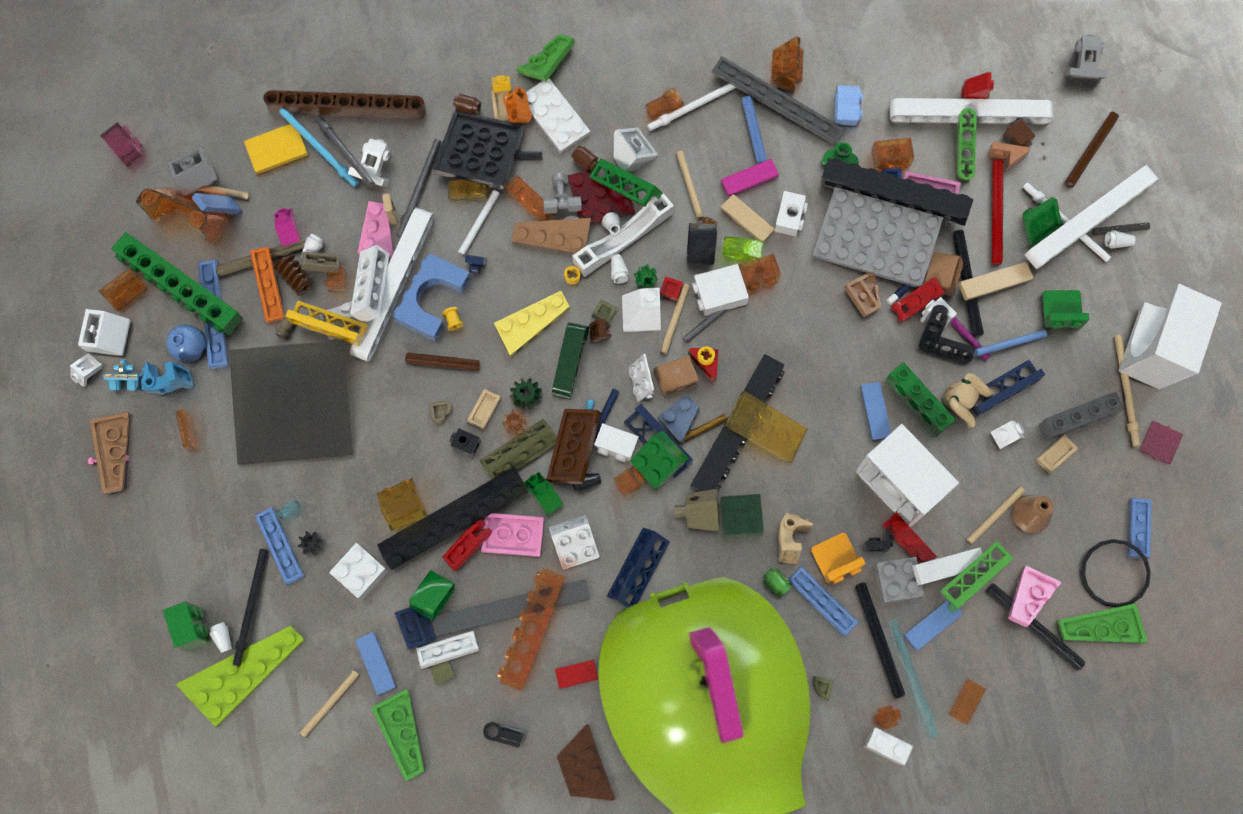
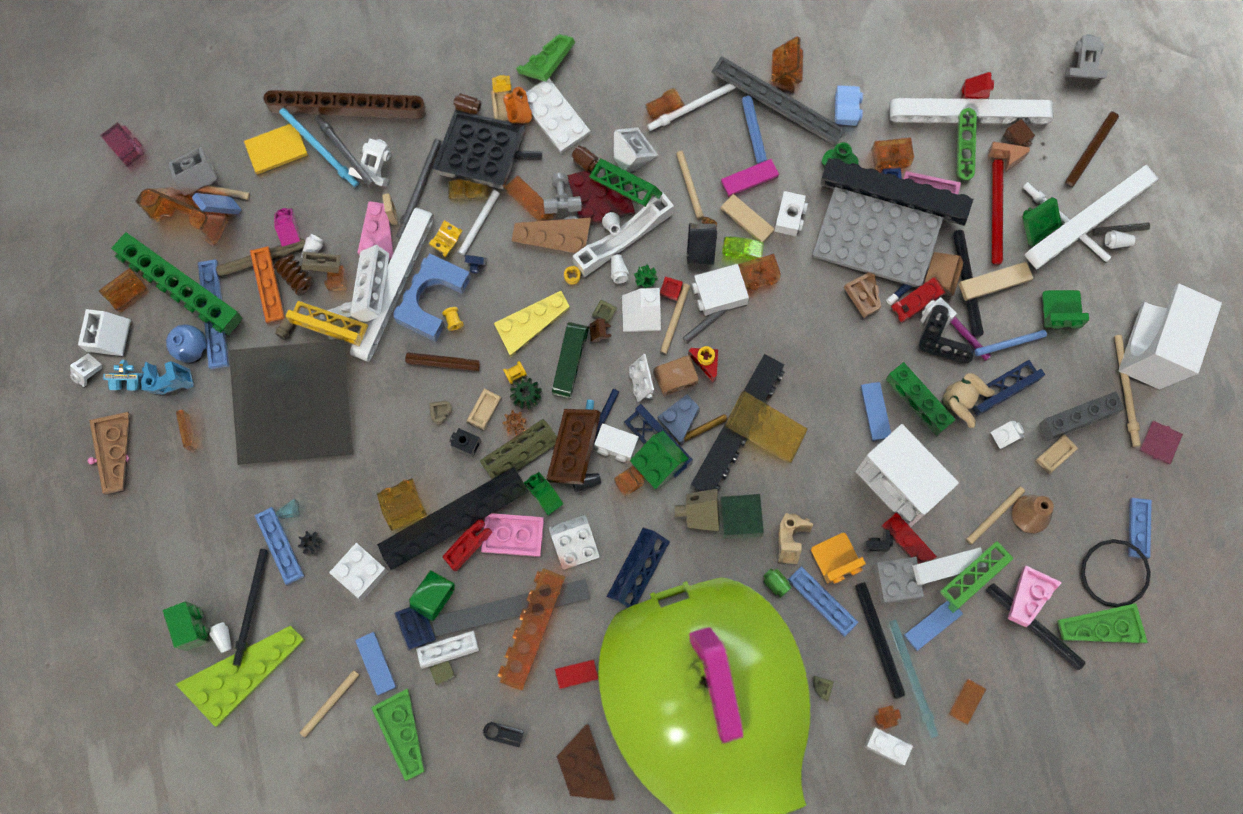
(446, 238): none -> yellow piece
(515, 372): none -> yellow bush

